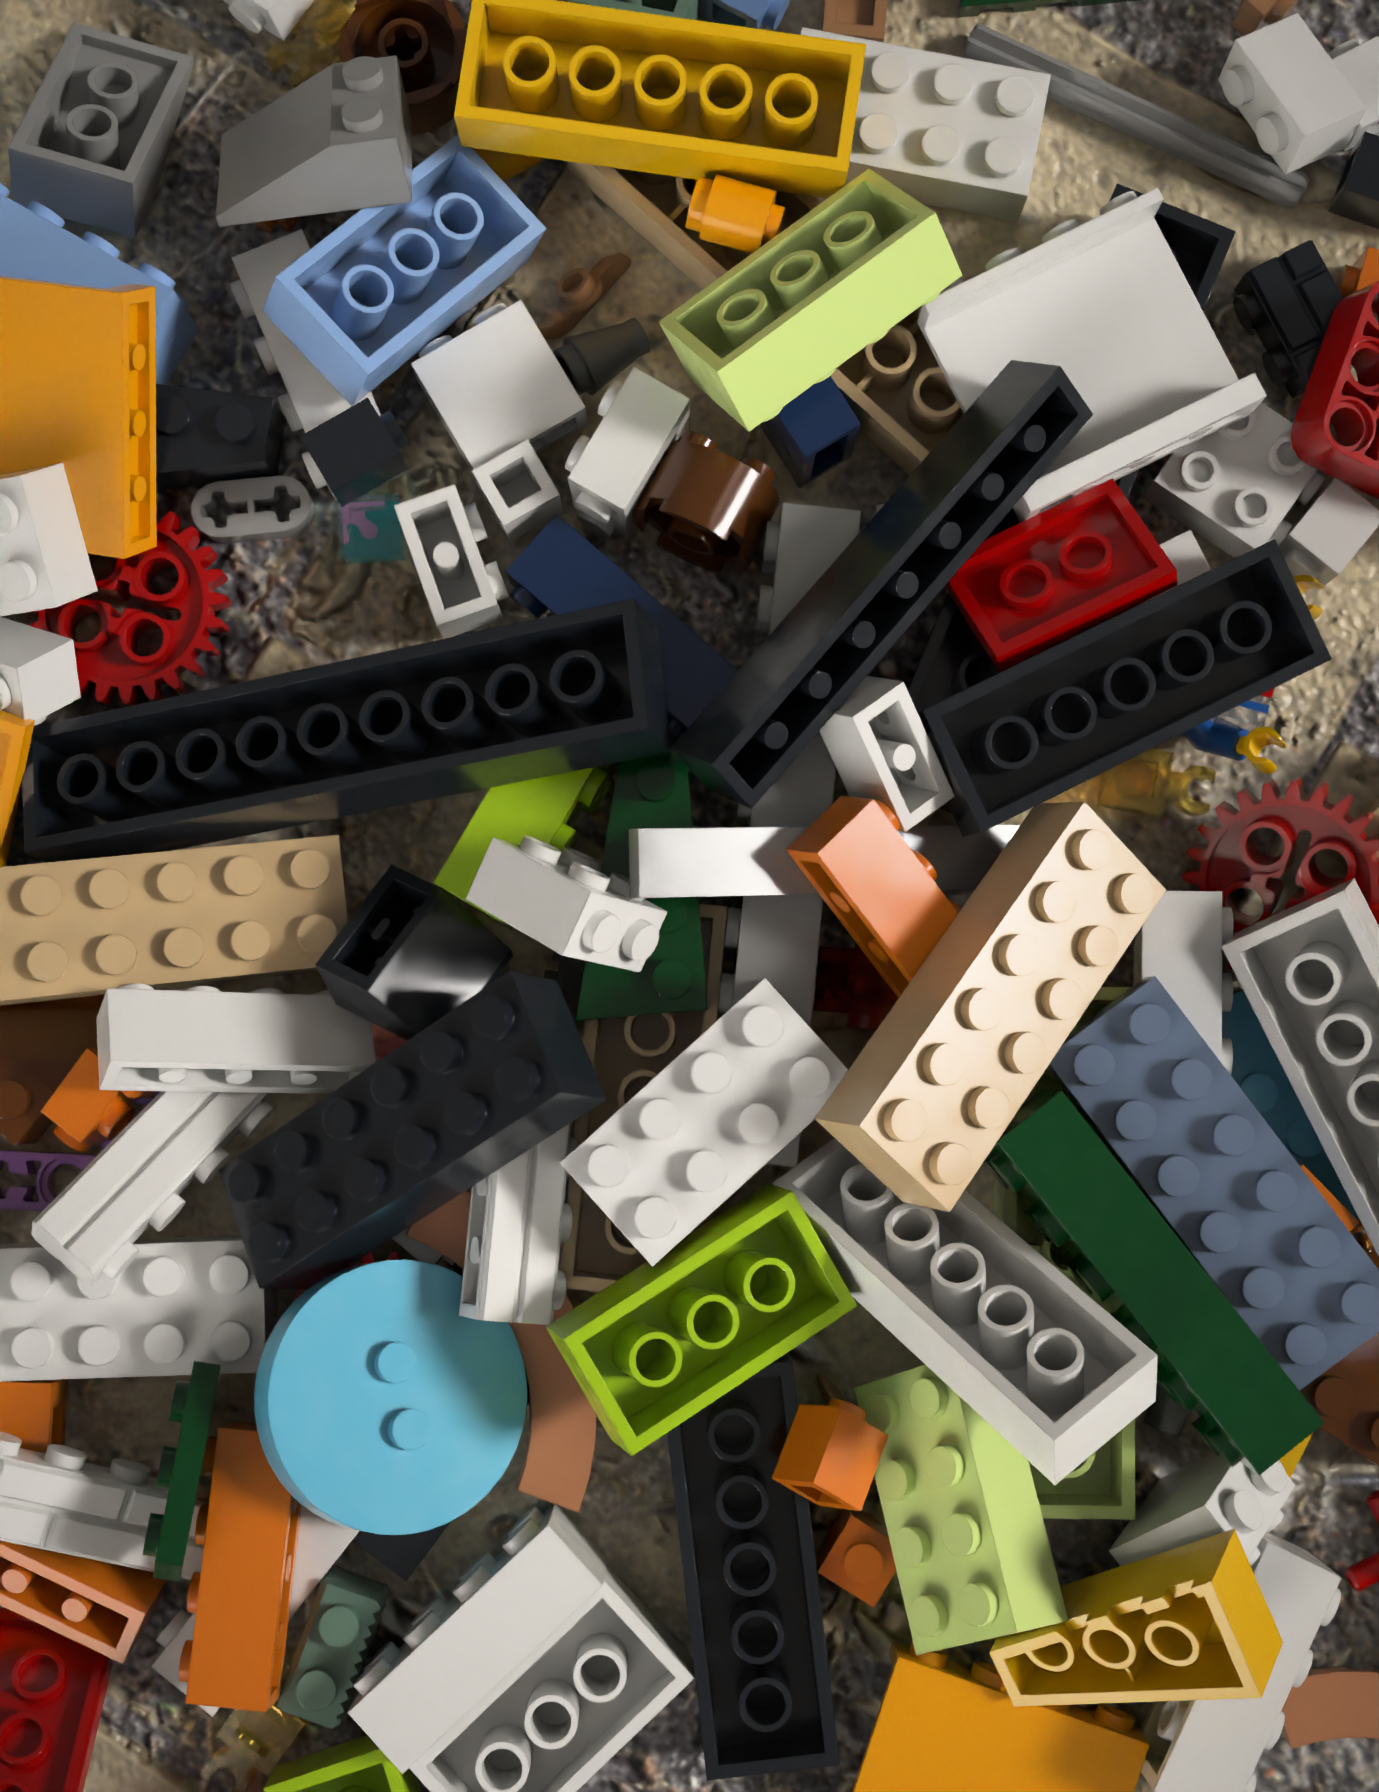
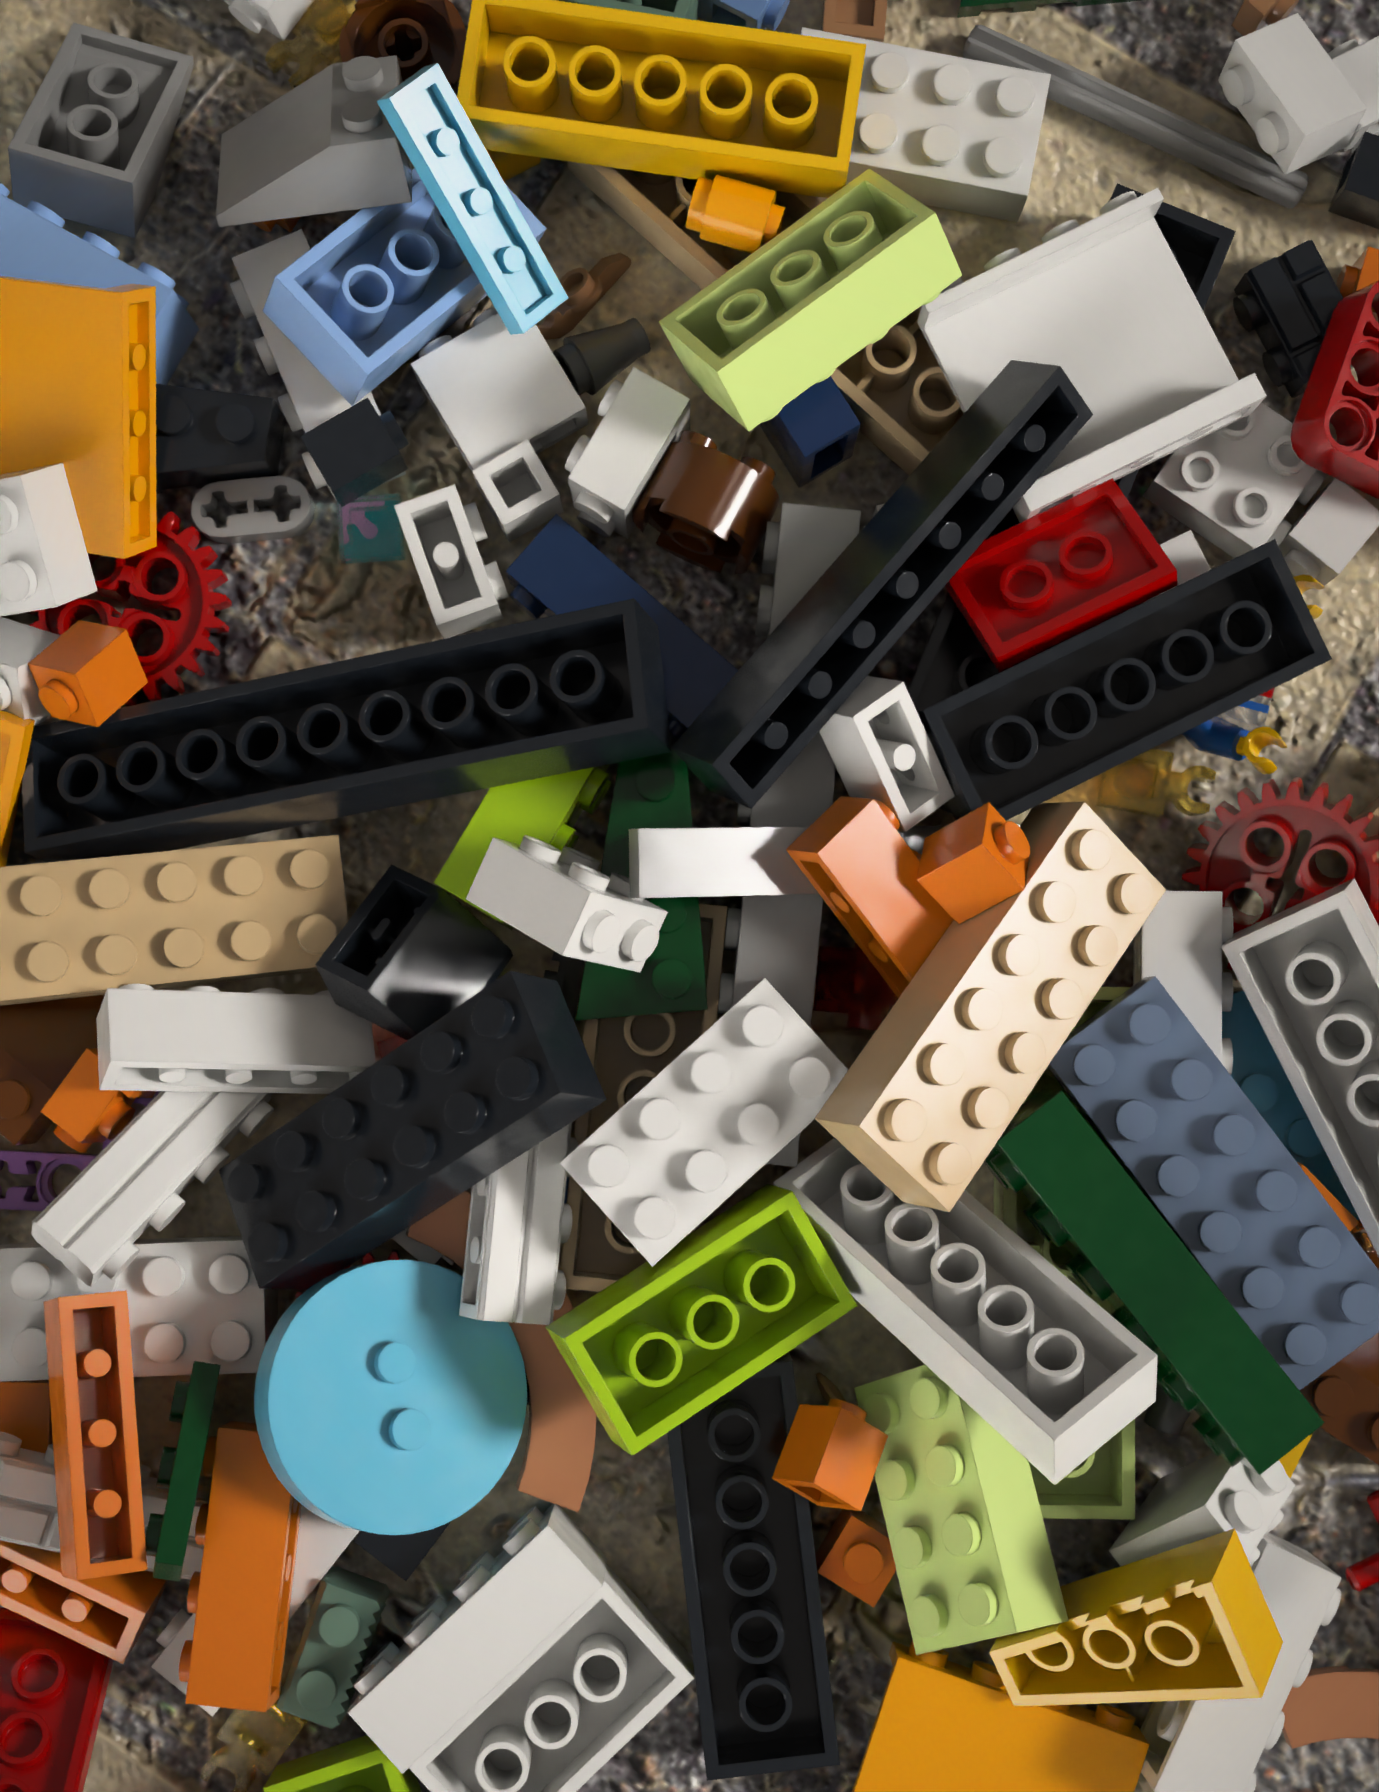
(87, 673): none -> orange brick
(95, 1435): none -> orange brick
(472, 198): none -> plate
(974, 863): none -> orange brick

